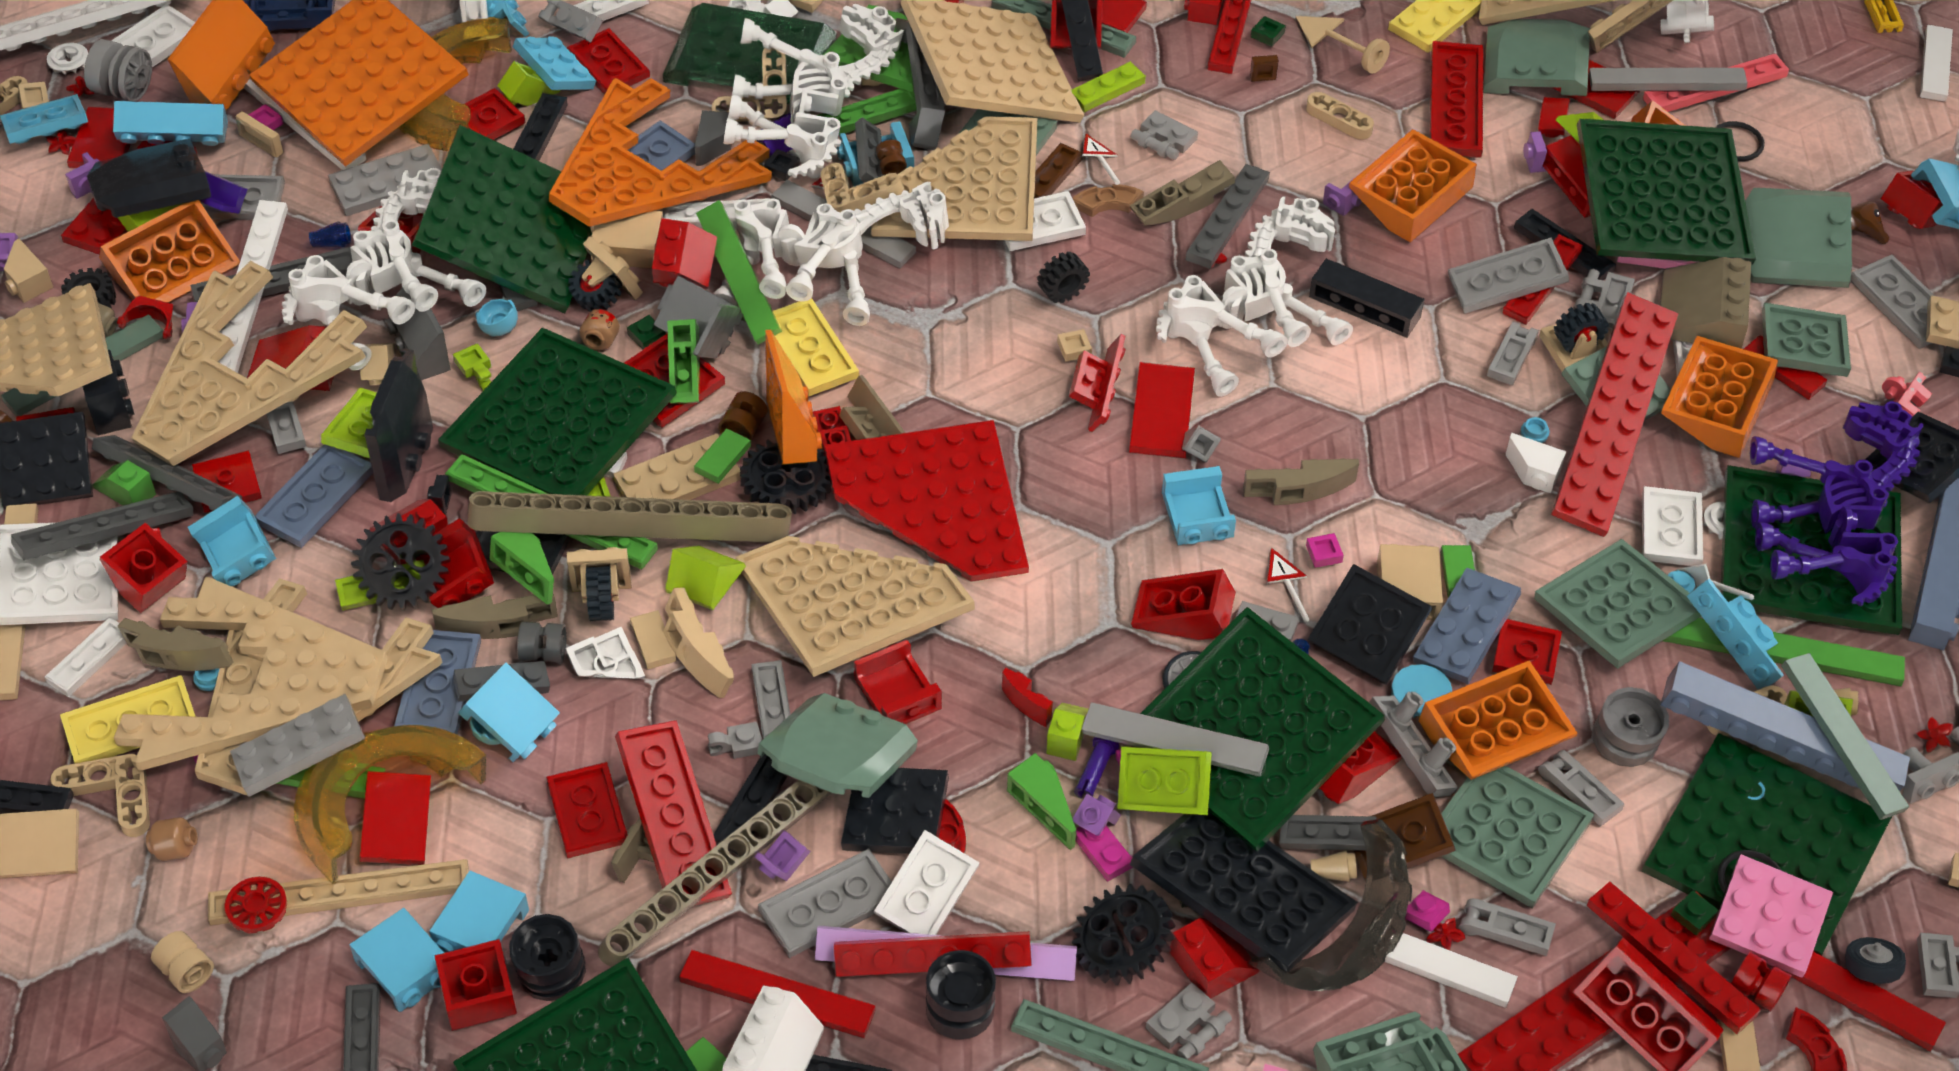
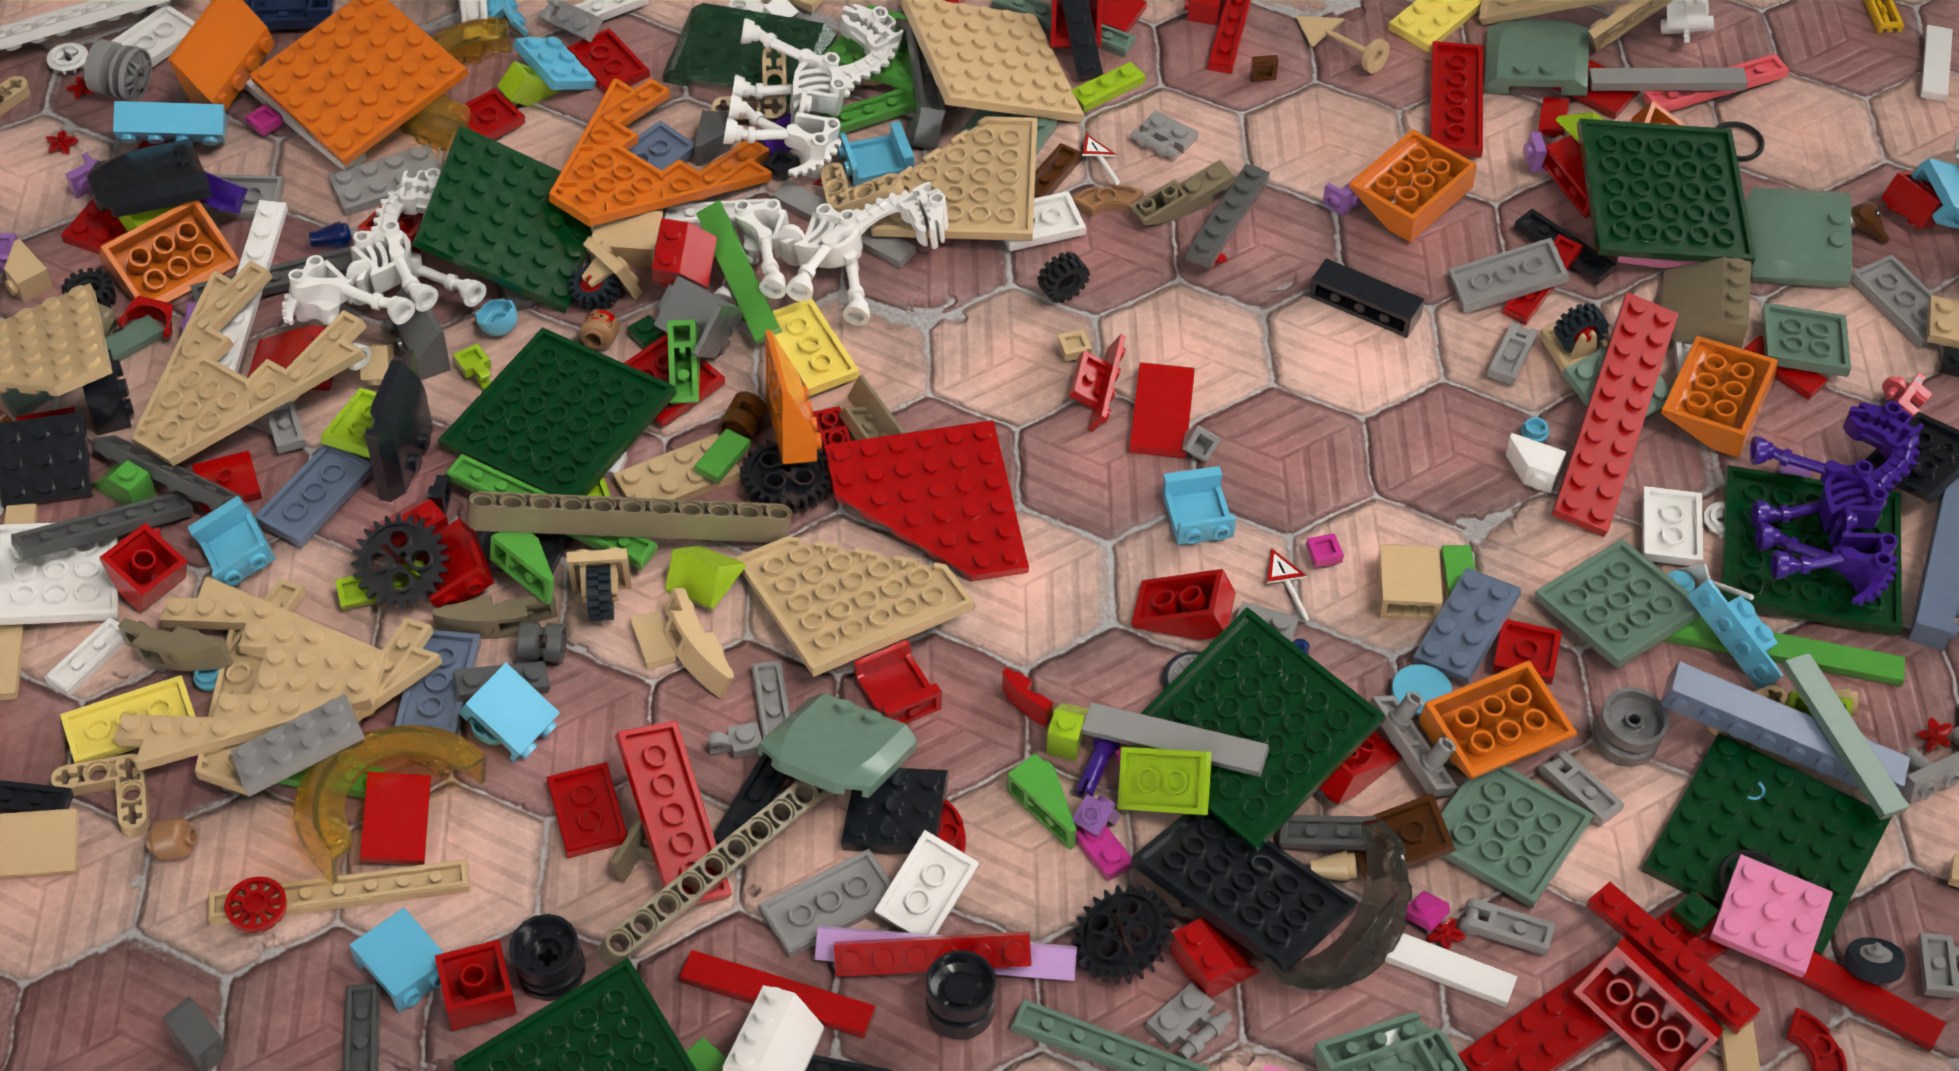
(32, 94): tan plate -> none
(44, 119): medium azure plate -> none
(96, 138): red tile -> none
(182, 961): tan wheel -> none
(259, 134): tan tile -> none
(478, 913): medium azure panel -> none
(541, 125): black plate -> none
(605, 657): white slope -> none
(782, 857): medium lavender bracket -> none
(867, 139): dark grey plate -> none
(891, 157): reddish brown wheel -> none
(1254, 288): white animal -> none
(1268, 31): dark green plate -> none
(1310, 482): dark tan slope -> none
(1354, 124): tan beam -> none
(1369, 624): black plate -> none
(1611, 291): light grey plate -> none
(1761, 981): red wheel -> none

